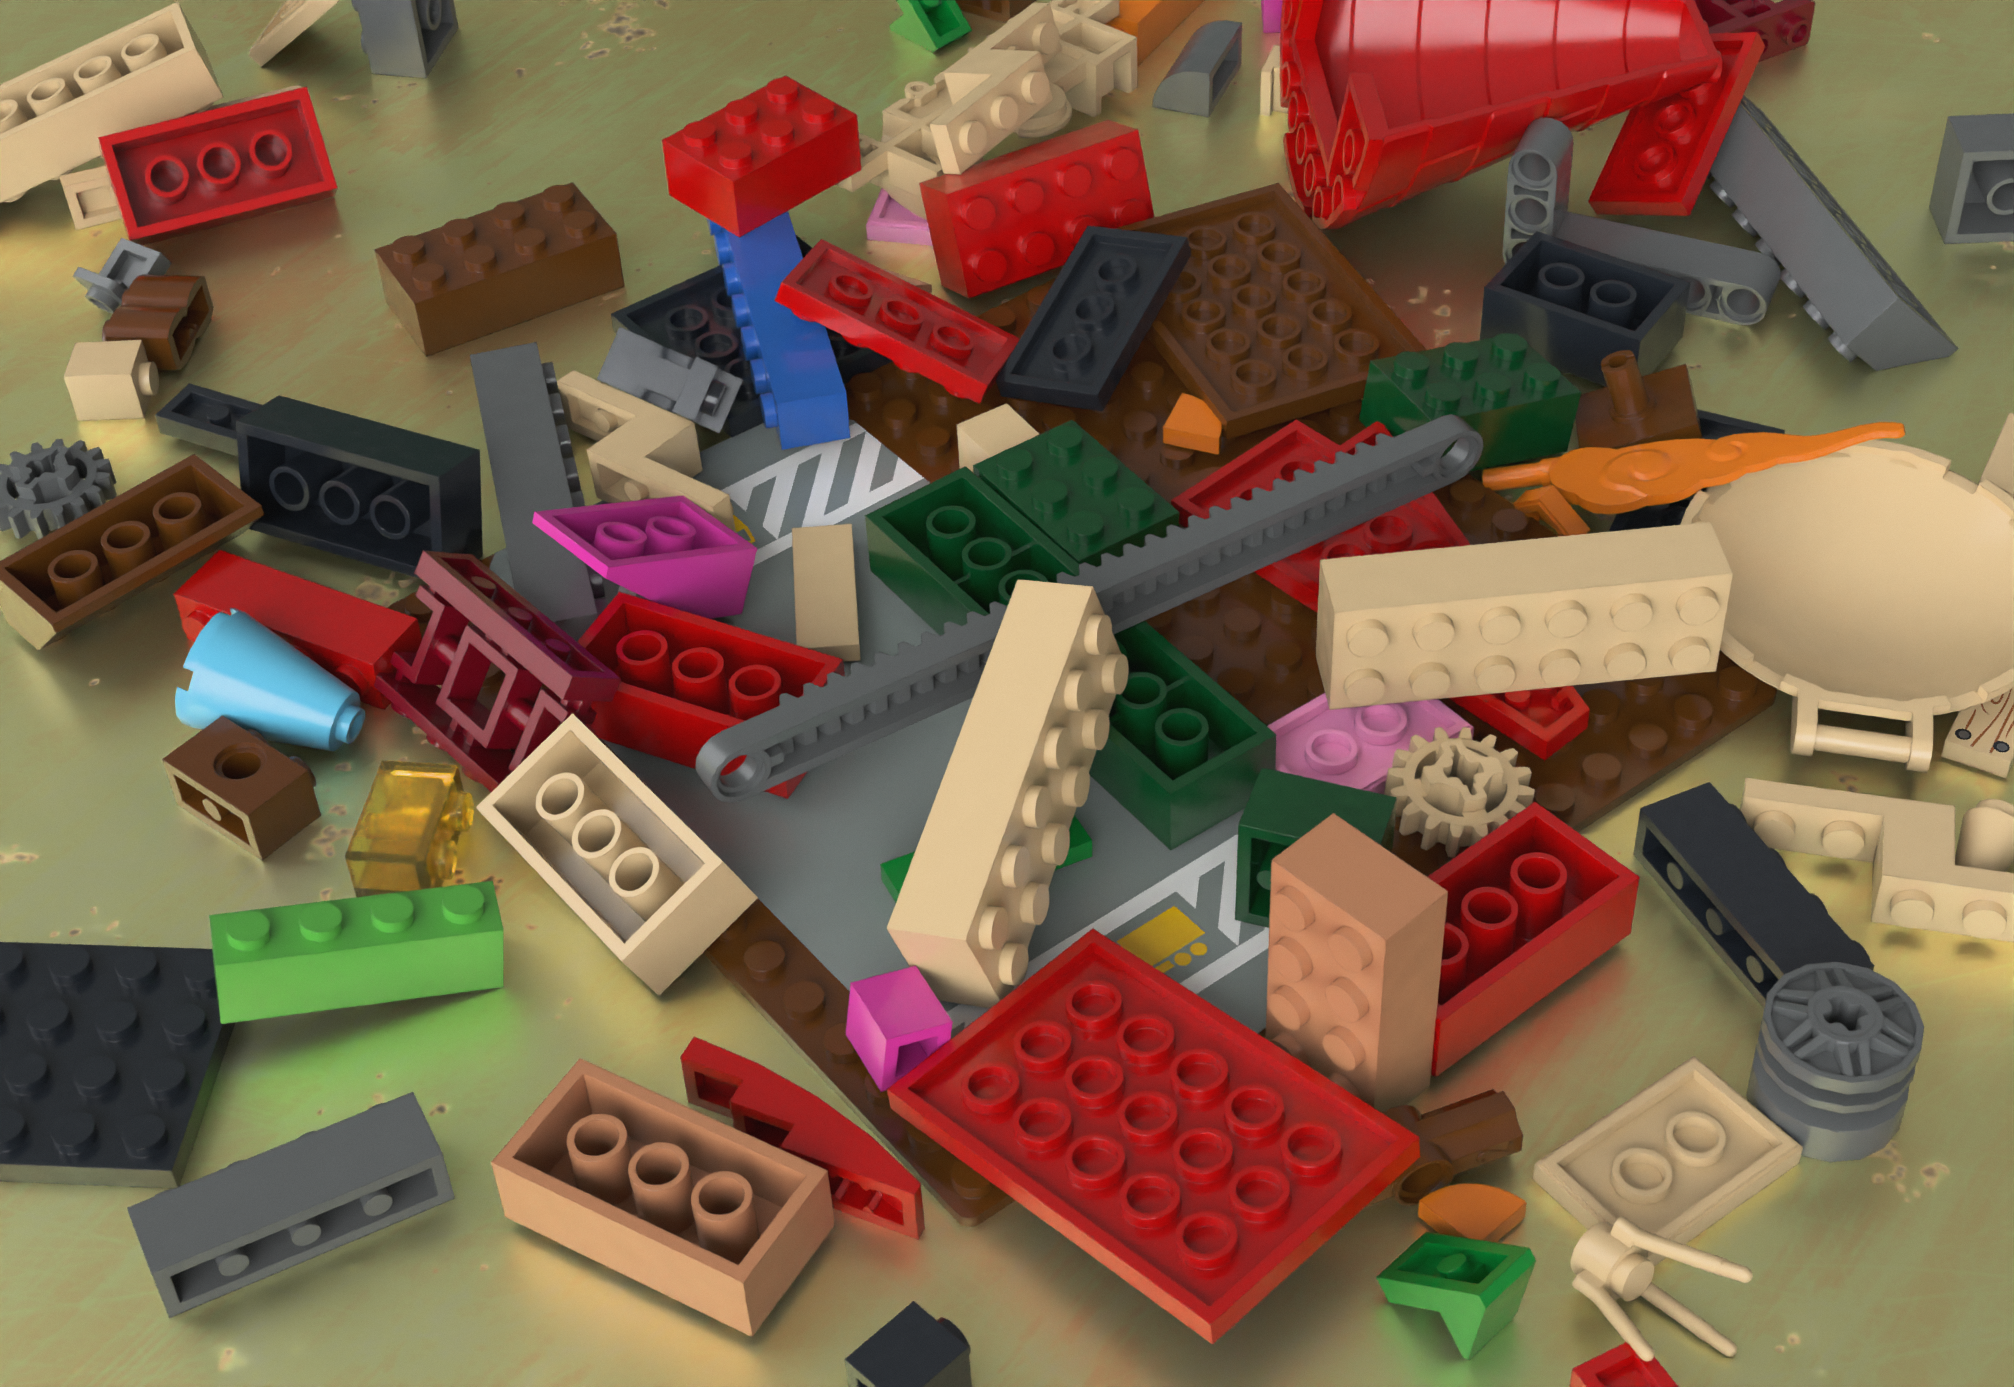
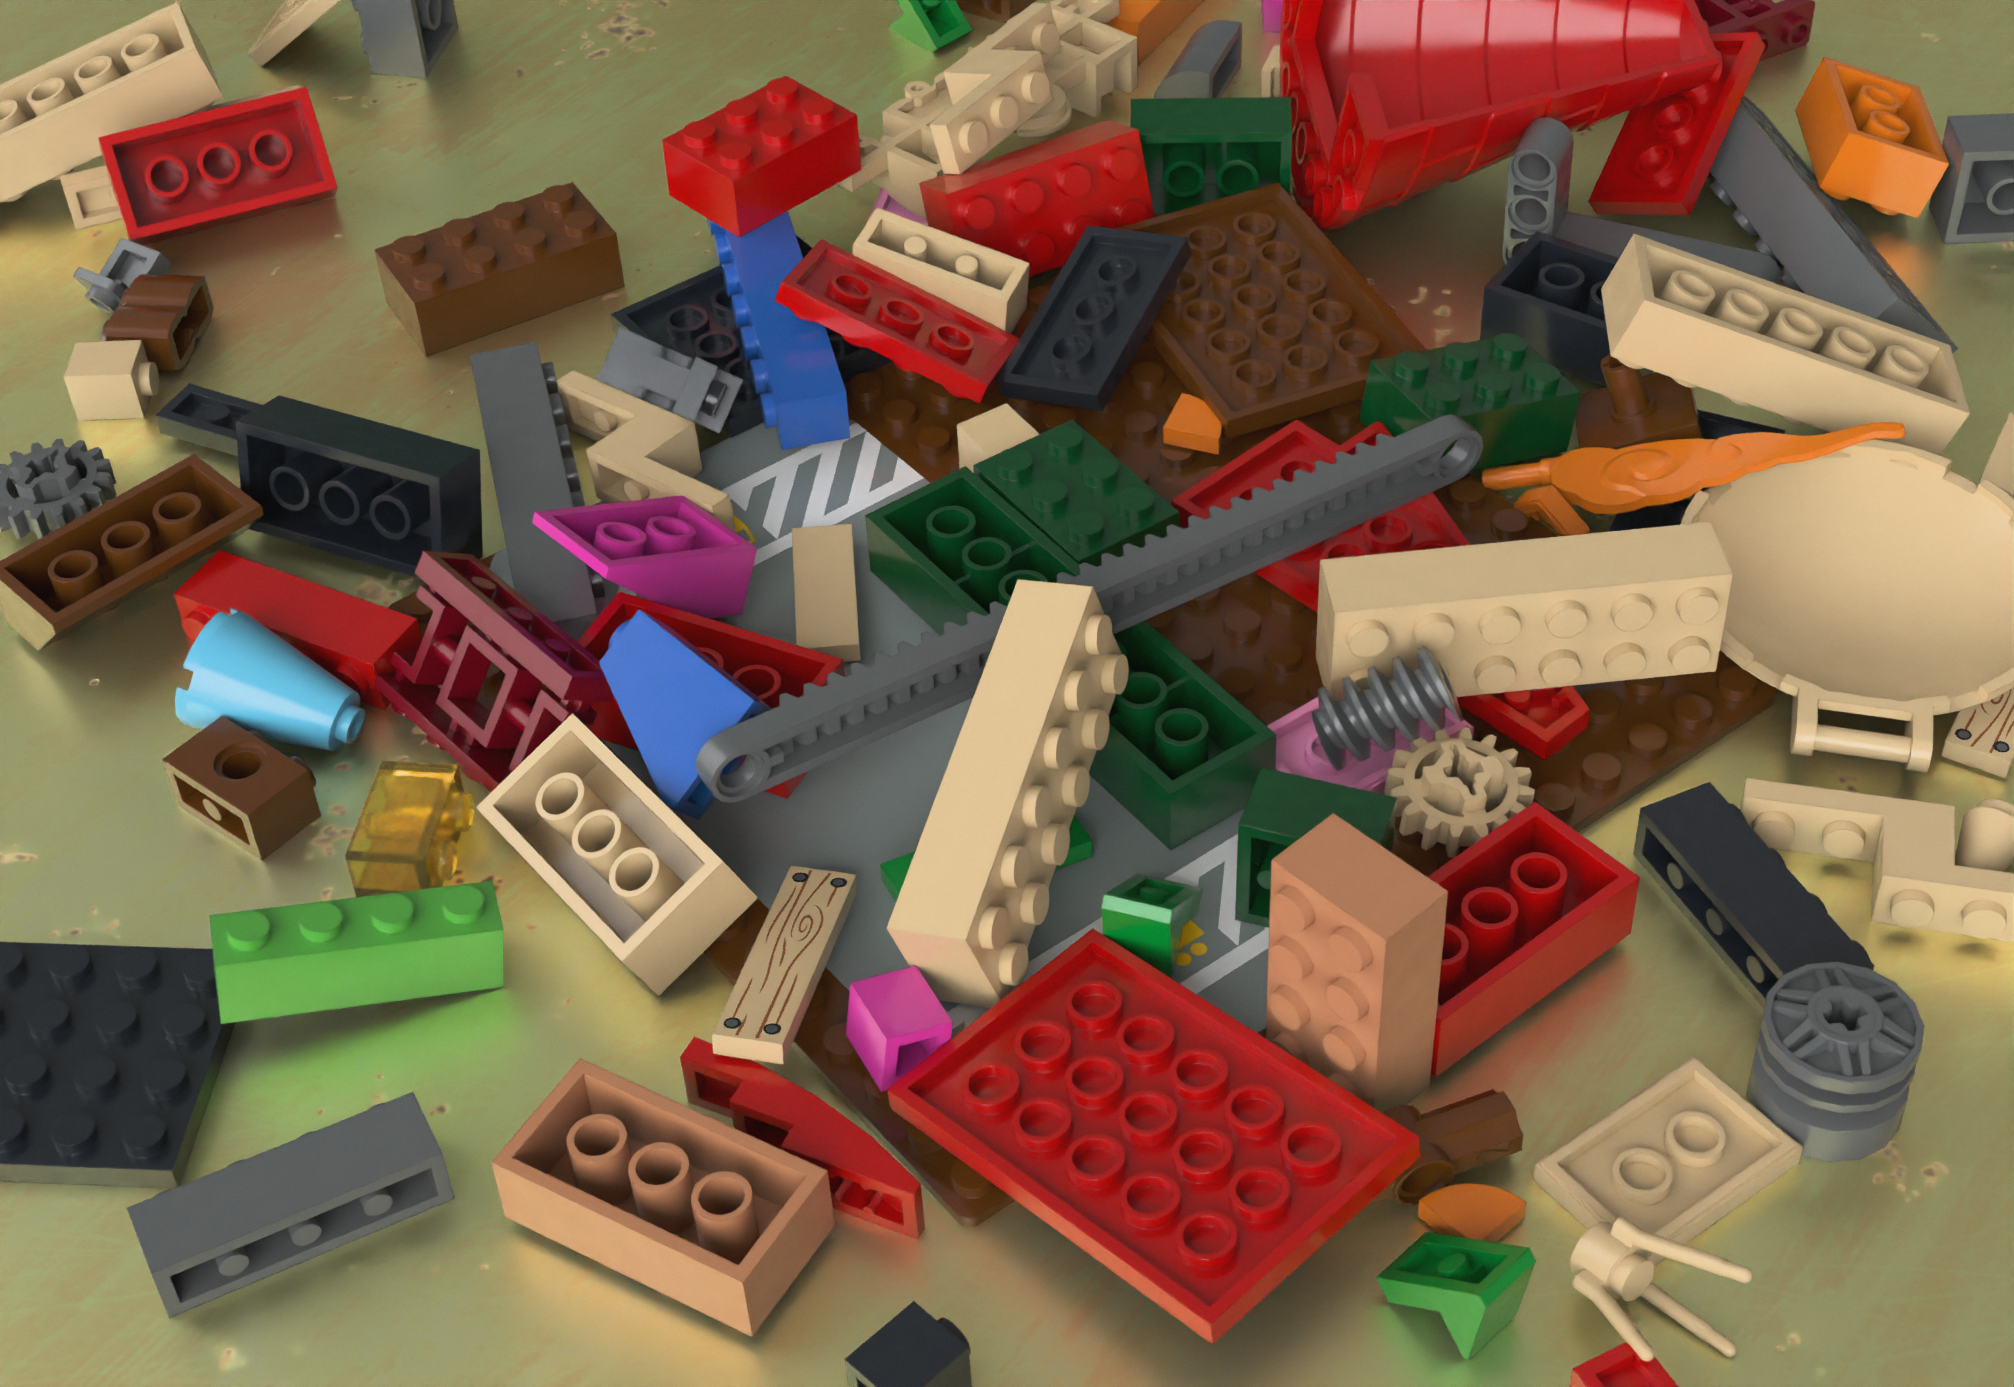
(674, 705): none -> slope
(784, 965): none -> tan tile
(948, 267): none -> tan brick
(1149, 917): none -> green slope
(1212, 147): none -> dark green brick
(1383, 707): none -> dark grey piece
(1778, 347): none -> tan brick
(1870, 138): none -> orange brick

